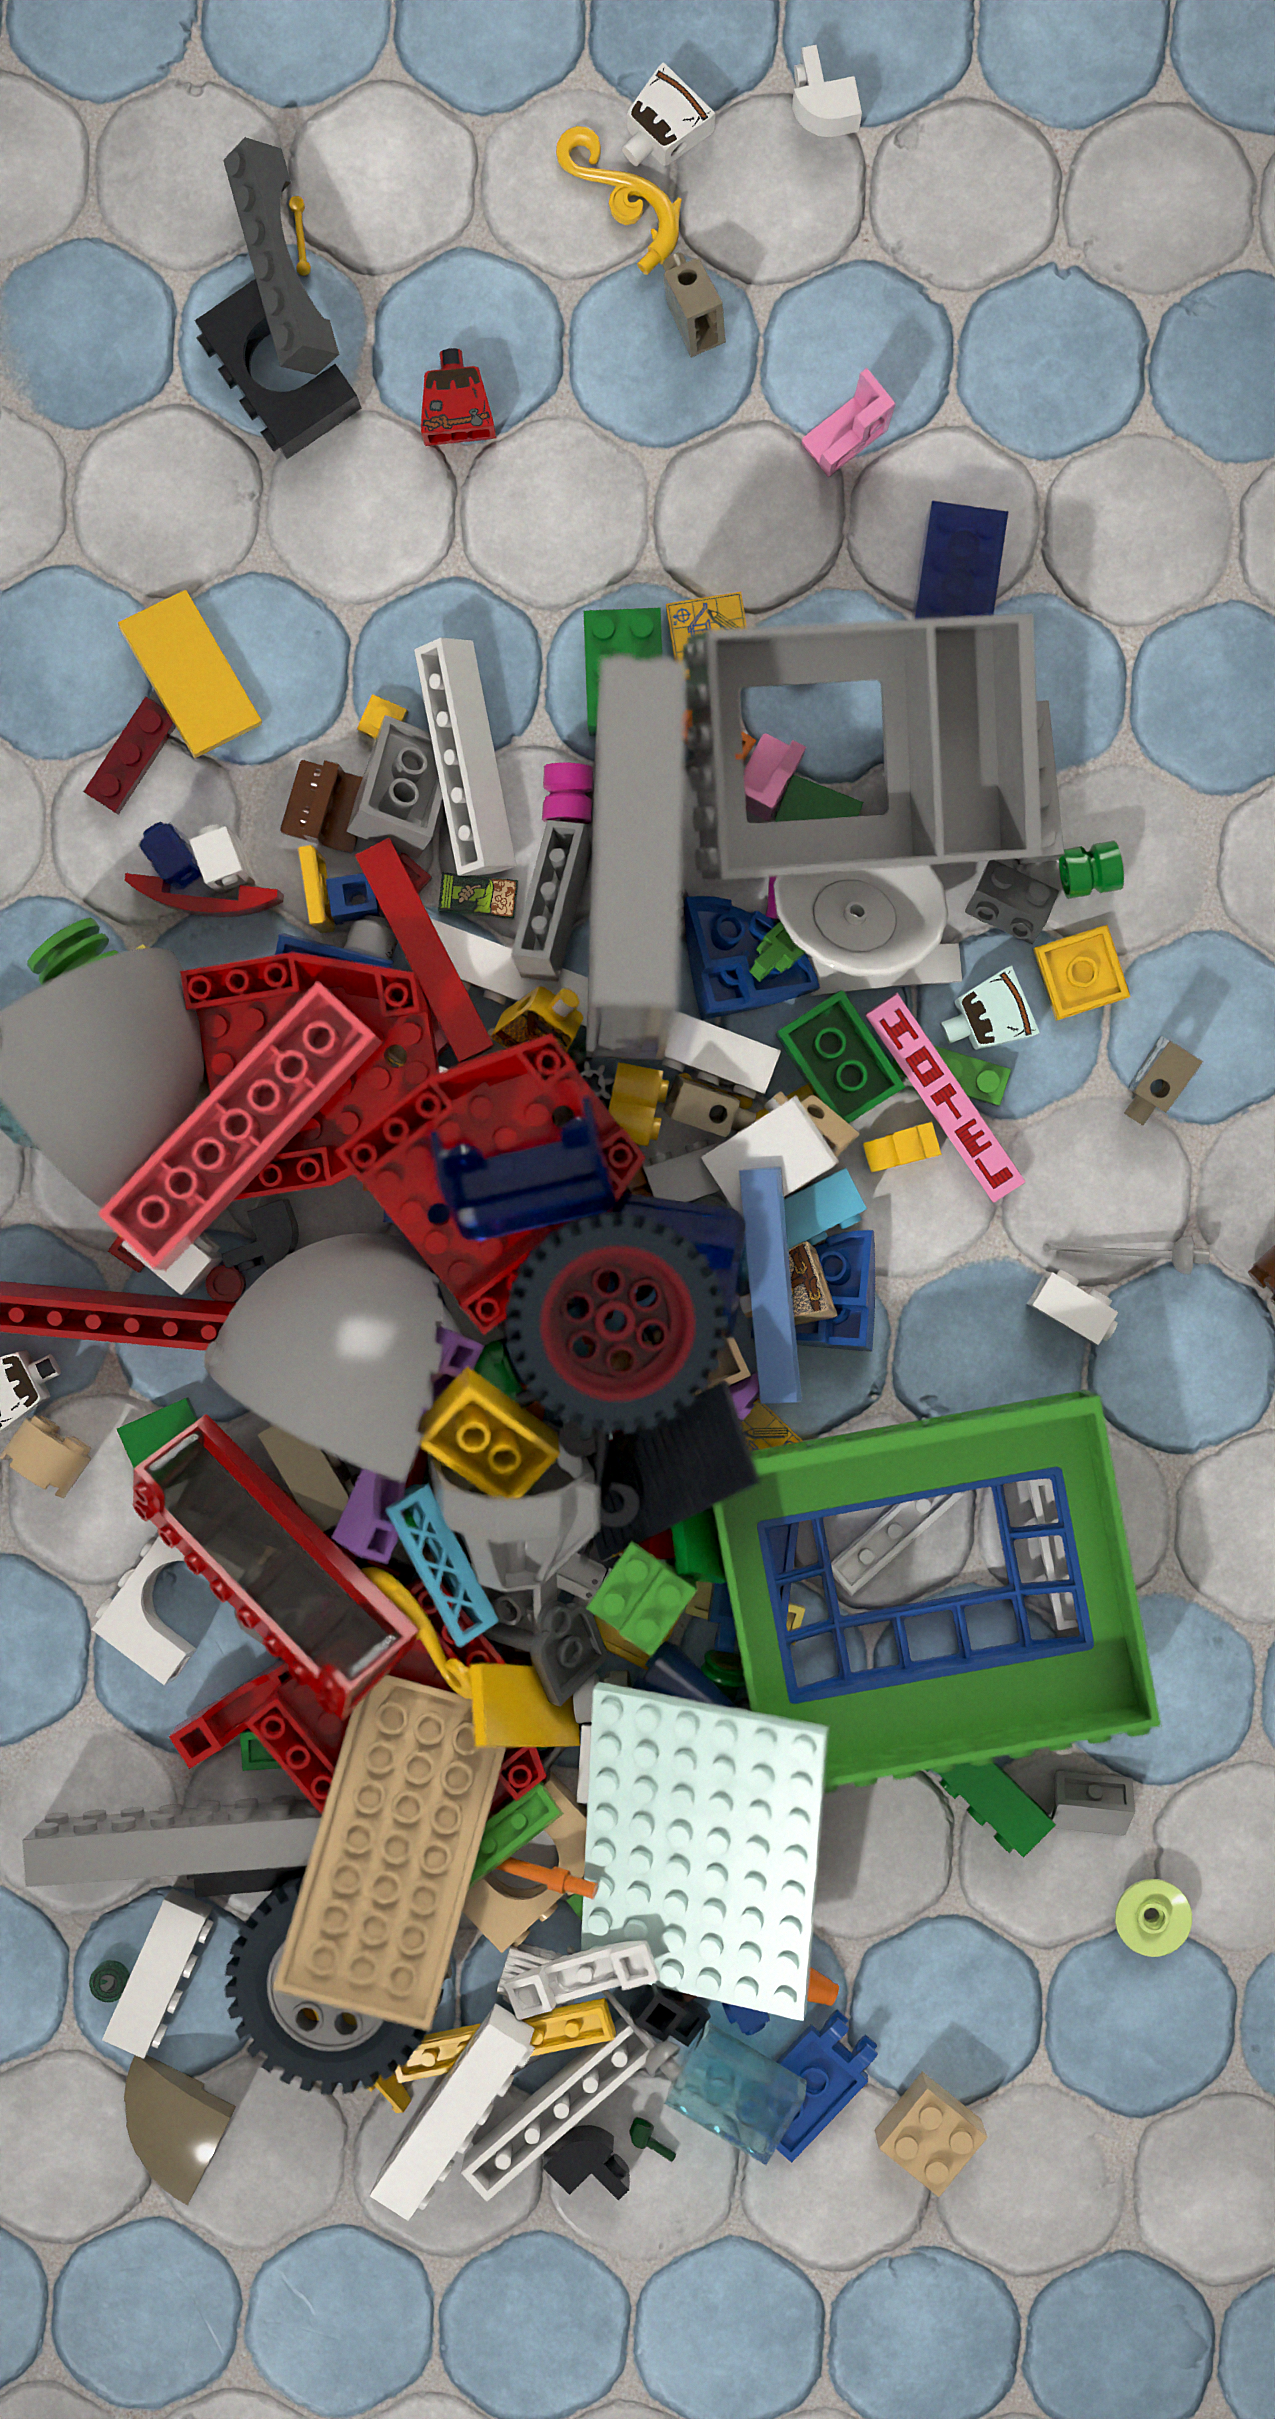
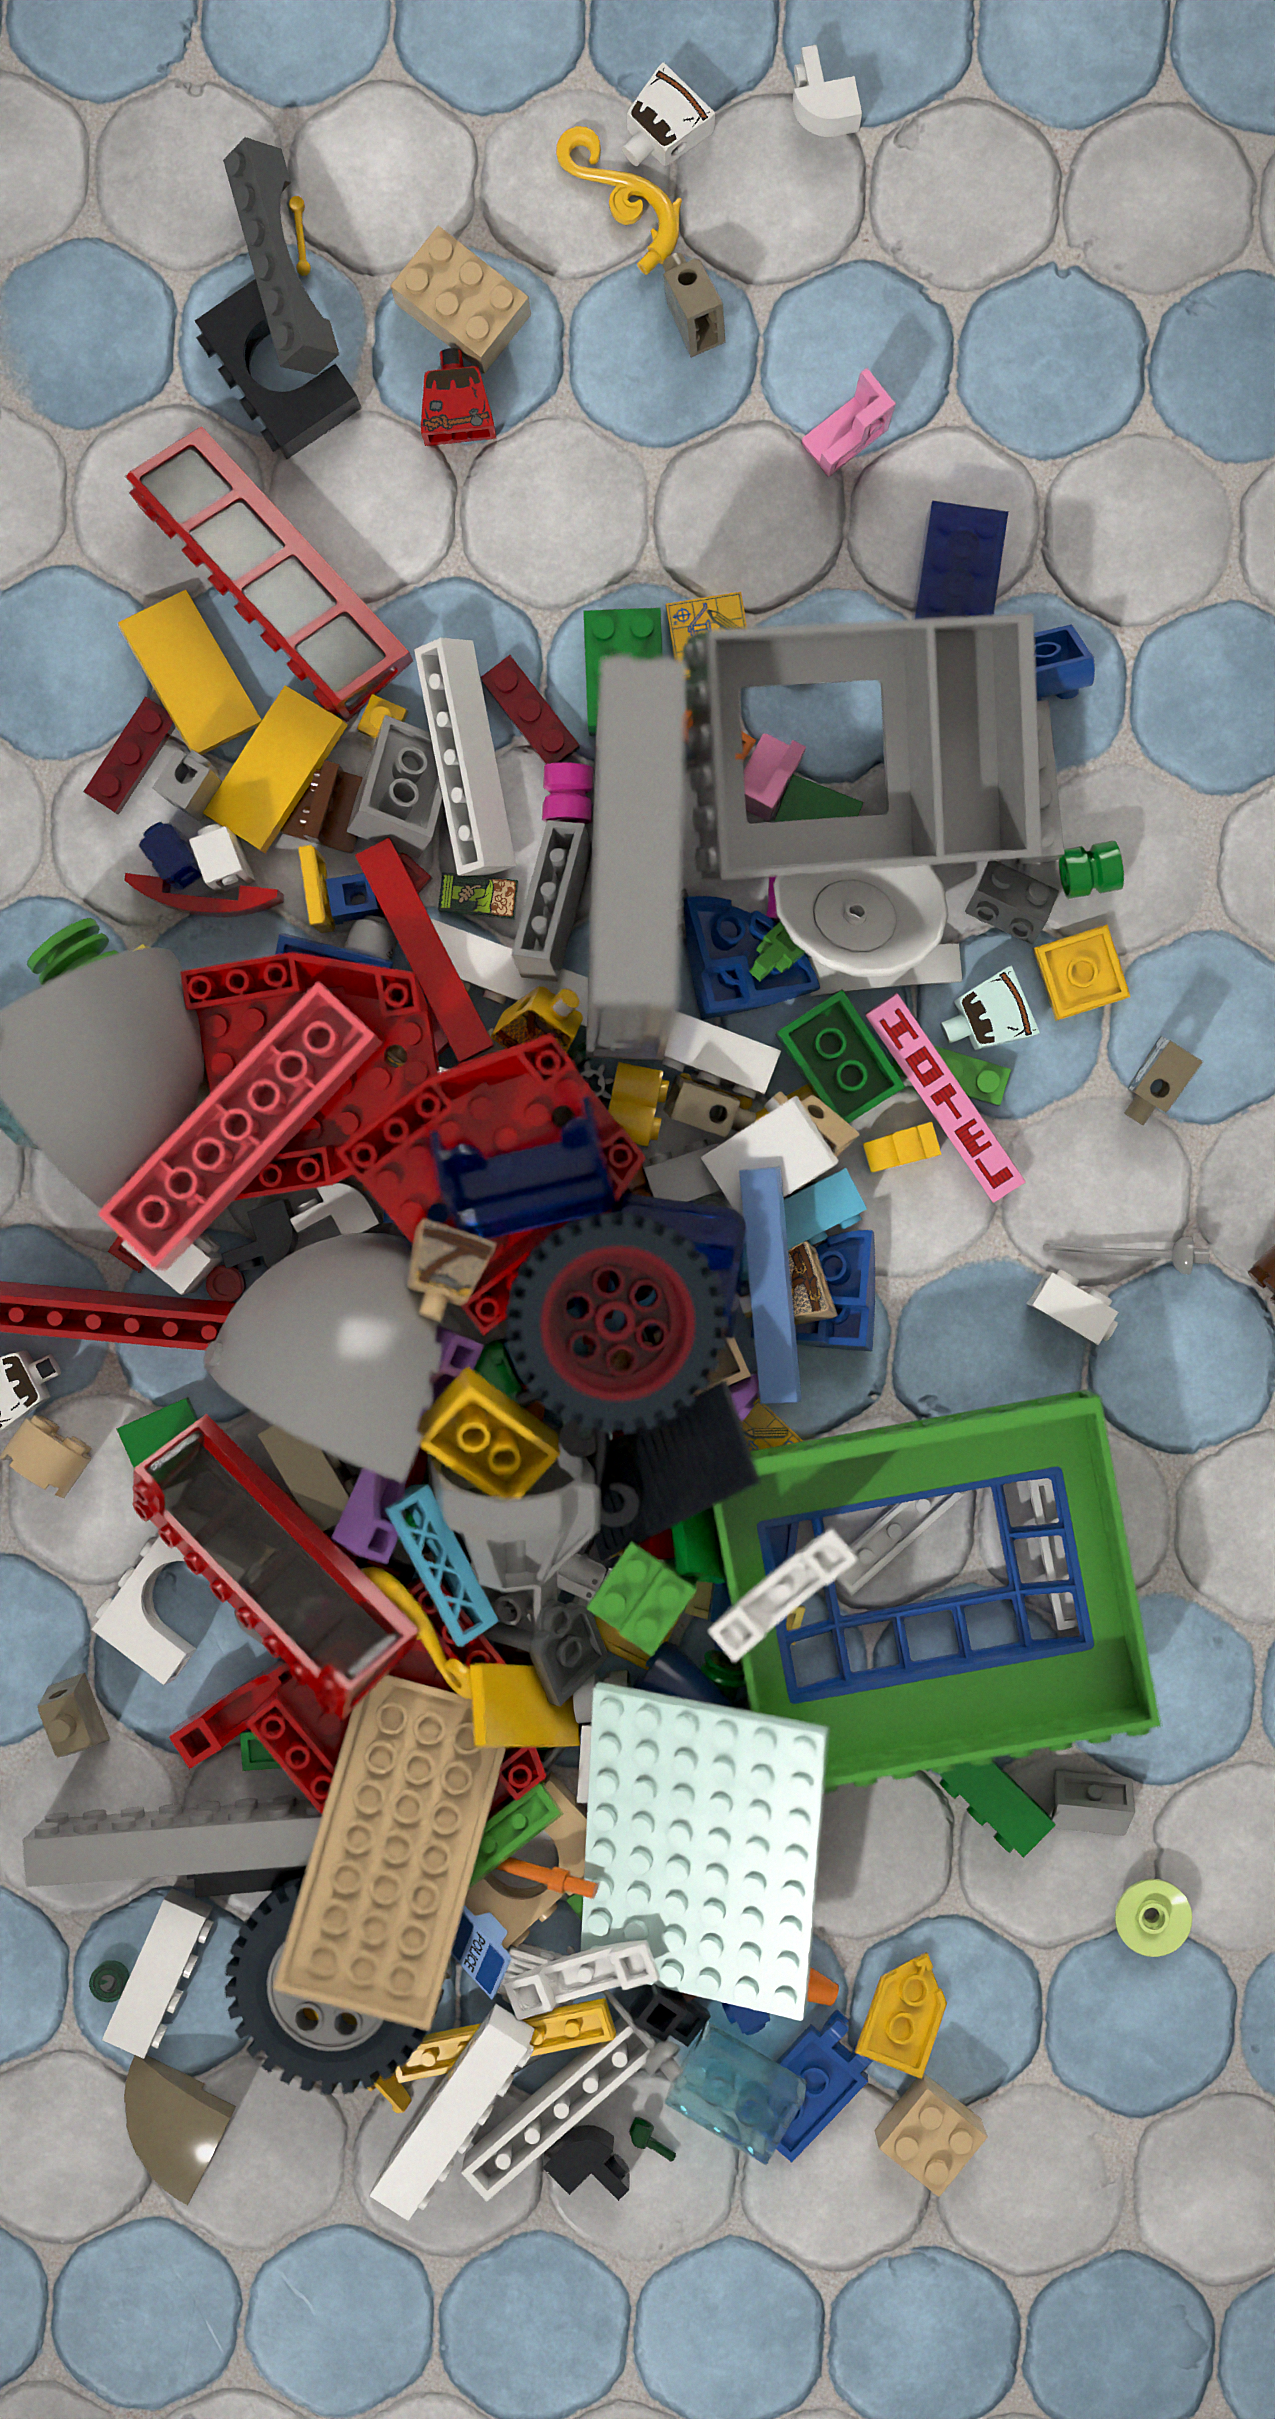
(72, 1718): none -> dark tan torso
(188, 783): none -> light grey brick
(270, 571): none -> window
(275, 768): none -> yellow tile
(345, 1203): none -> white brick
(445, 1266): none -> torso
(461, 299): none -> tan brick
(480, 1950): none -> piece
(529, 712): none -> dark red plate
(781, 1593): none -> white slope
(904, 2017): none -> yellow tile
(1062, 663): none -> blue brick

